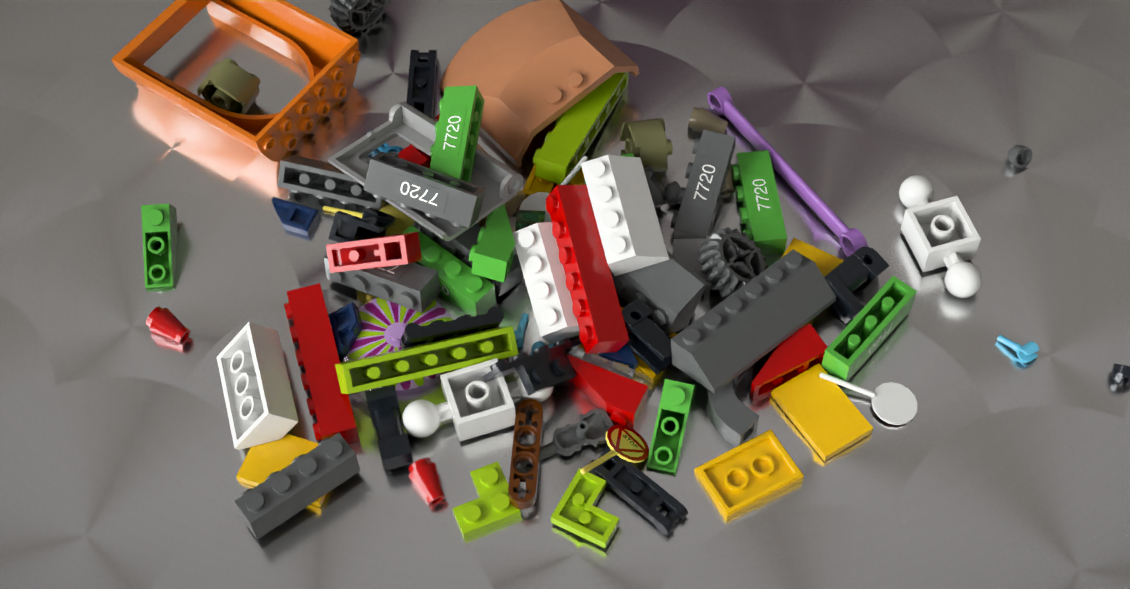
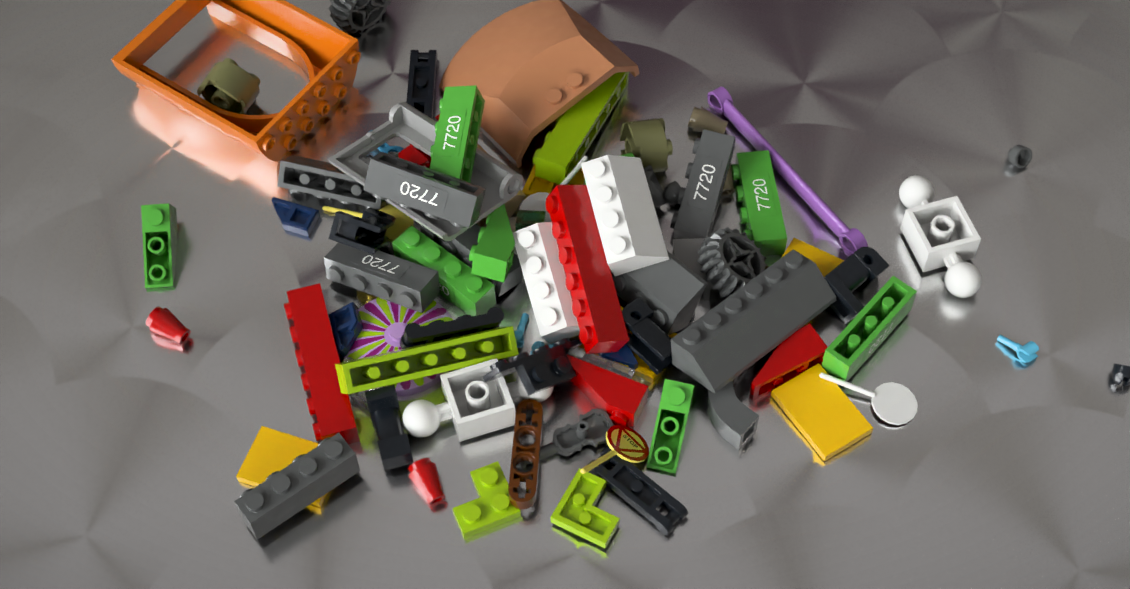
(256, 387): white slope -> none
(374, 252): slope -> none
(748, 474): yellow tile -> none

